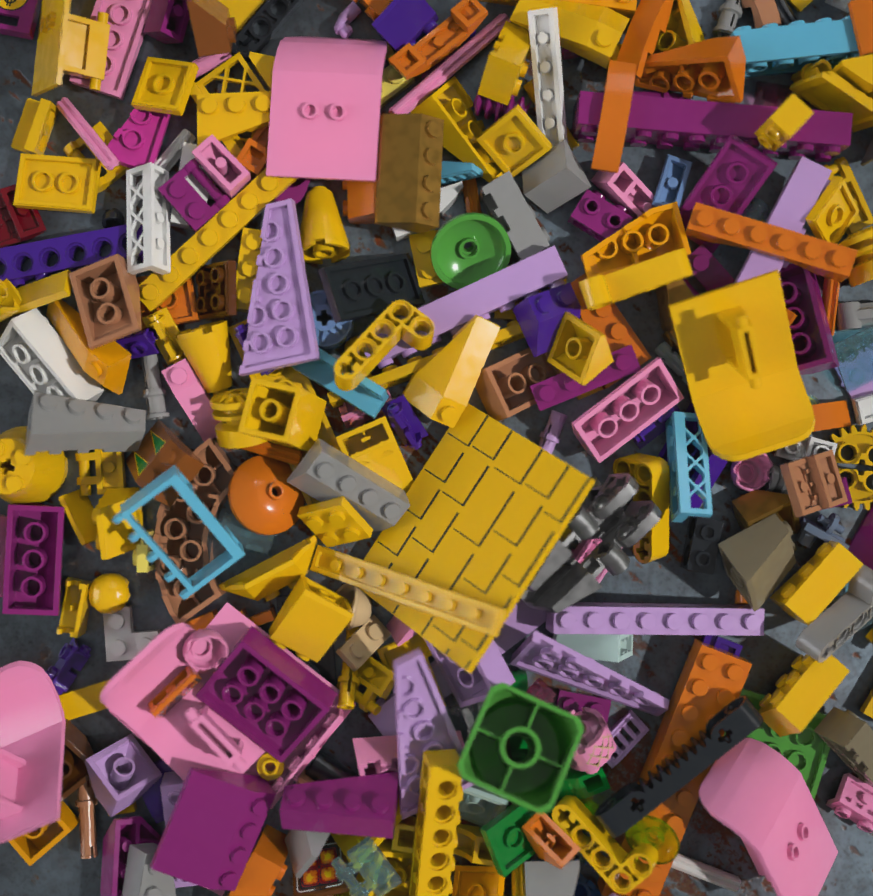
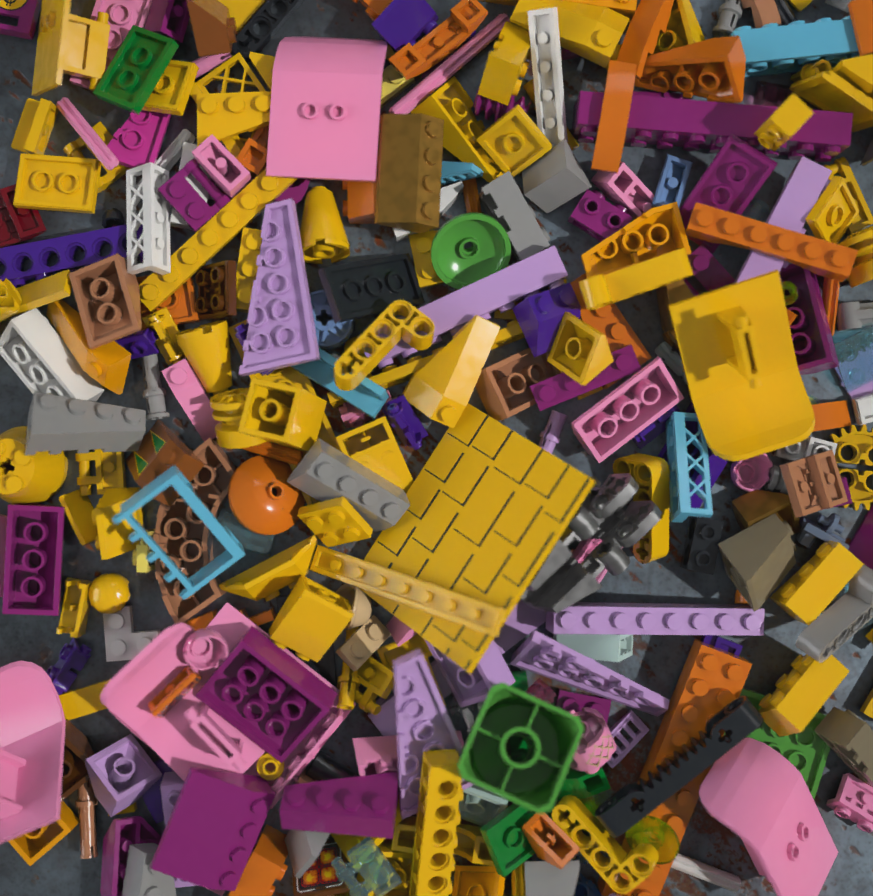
(136, 69): none -> green plate
(345, 18): lavender arm -> none
(792, 290): none -> clear neon green hinge

